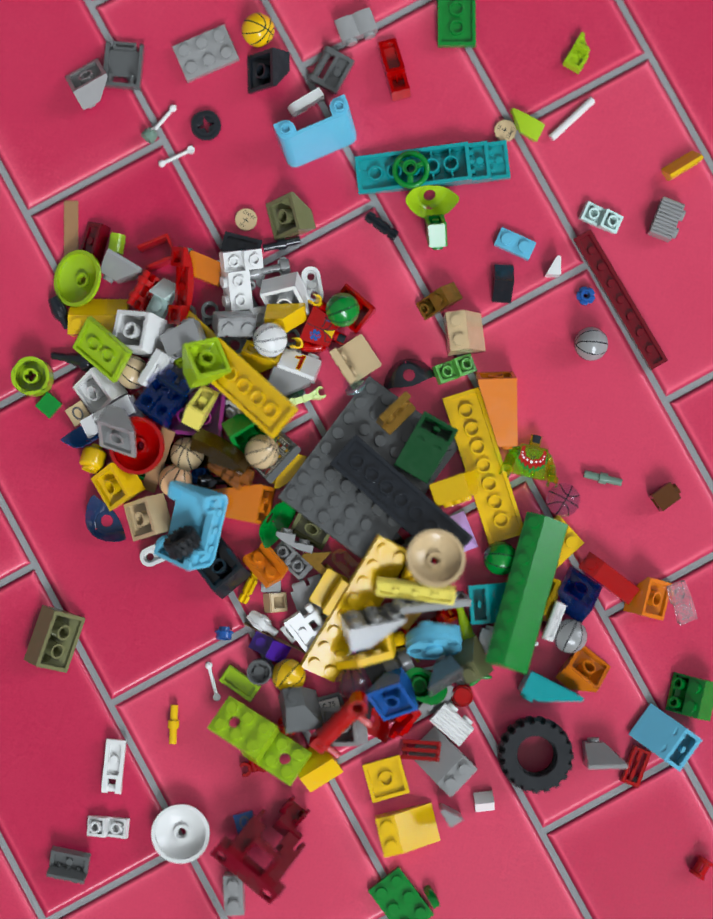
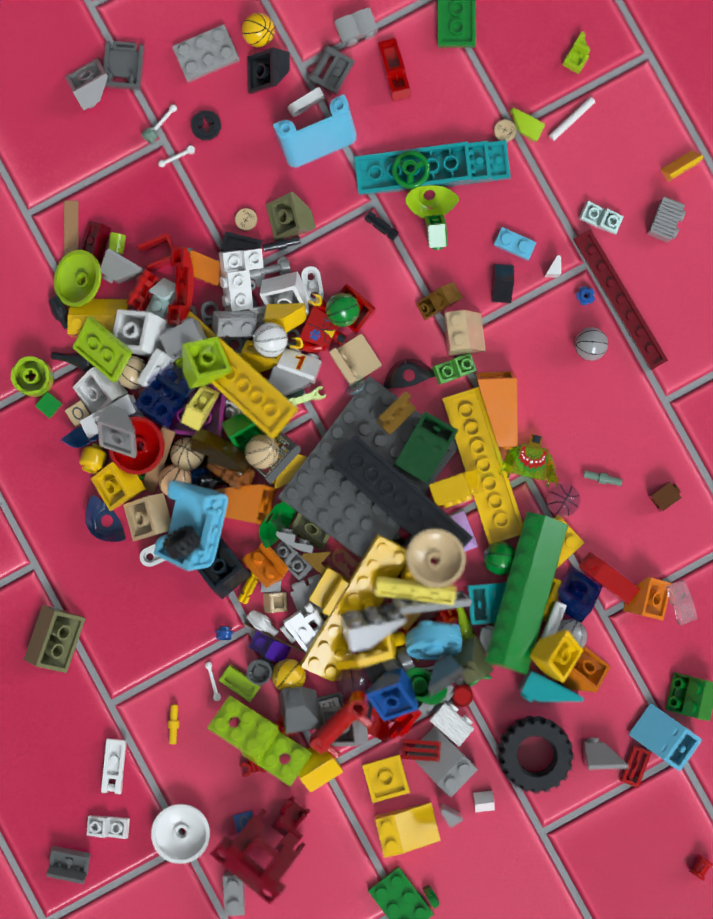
(556, 654): none -> yellow slope

